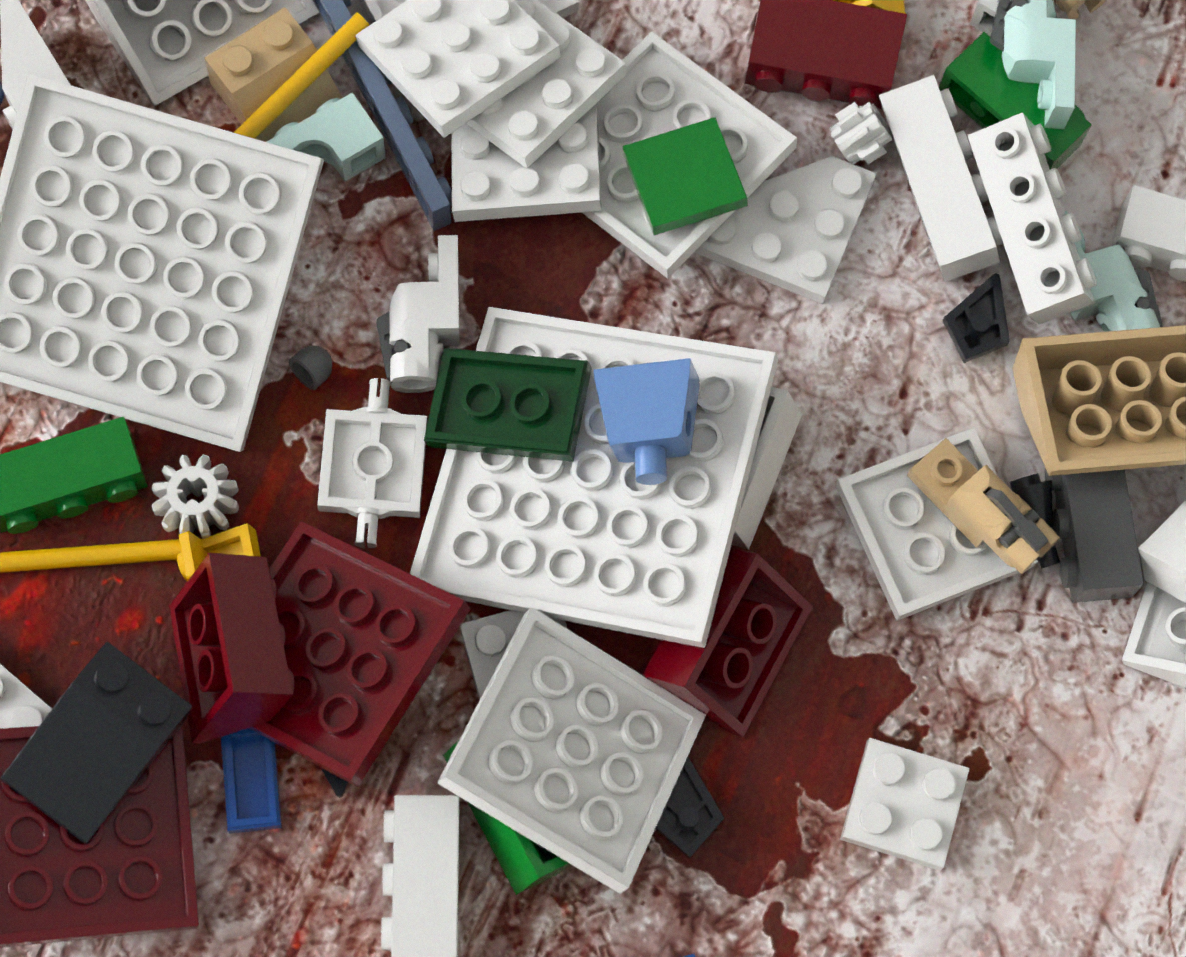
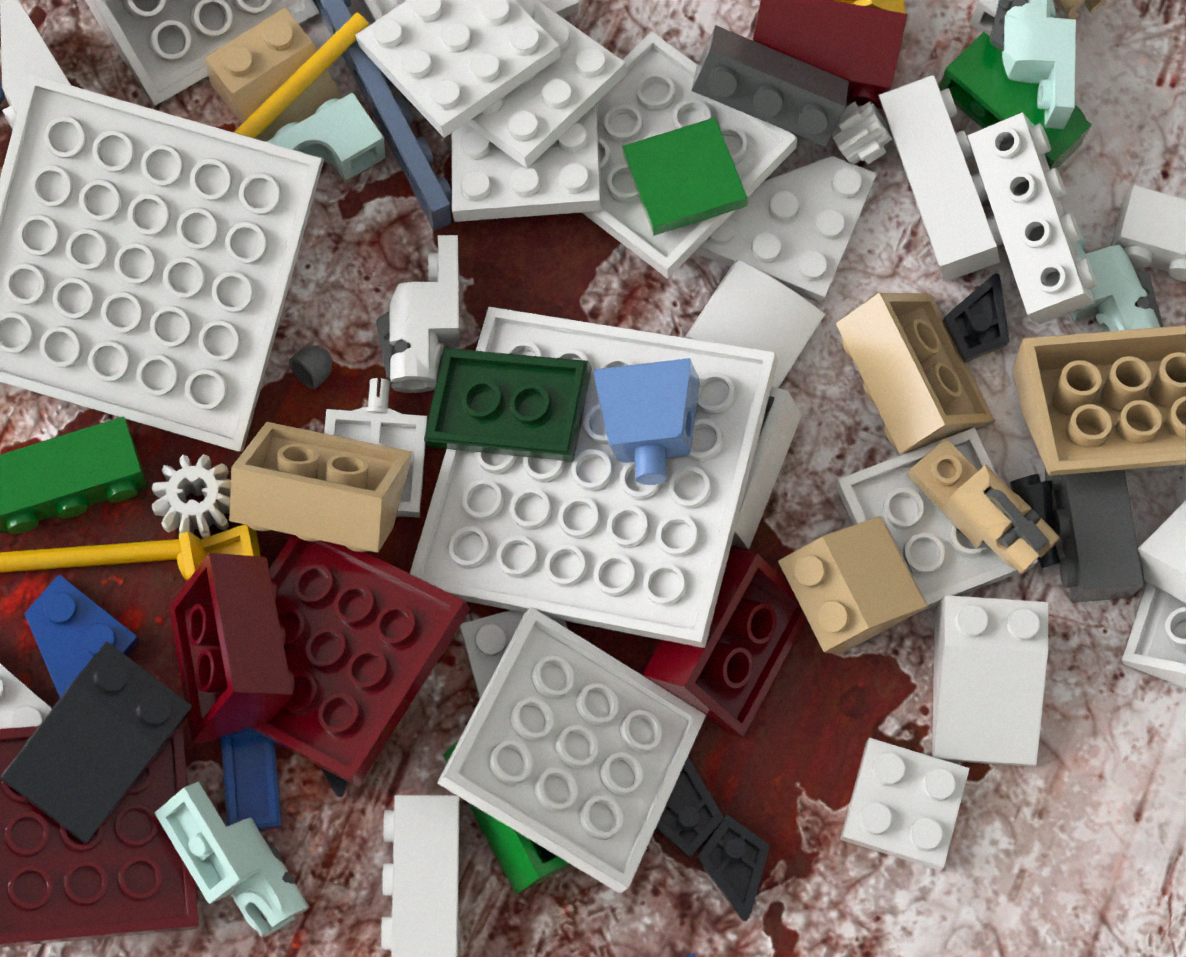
(72, 631): none -> blue wing
(231, 861): none -> light aqua plate
(319, 487): none -> tan slope
(735, 864): none -> black piece
(758, 314): none -> white slope
(770, 86): none -> dark grey brick
(852, 585): none -> tan slope
(912, 370): none -> tan slope
(989, 680): none -> white slope

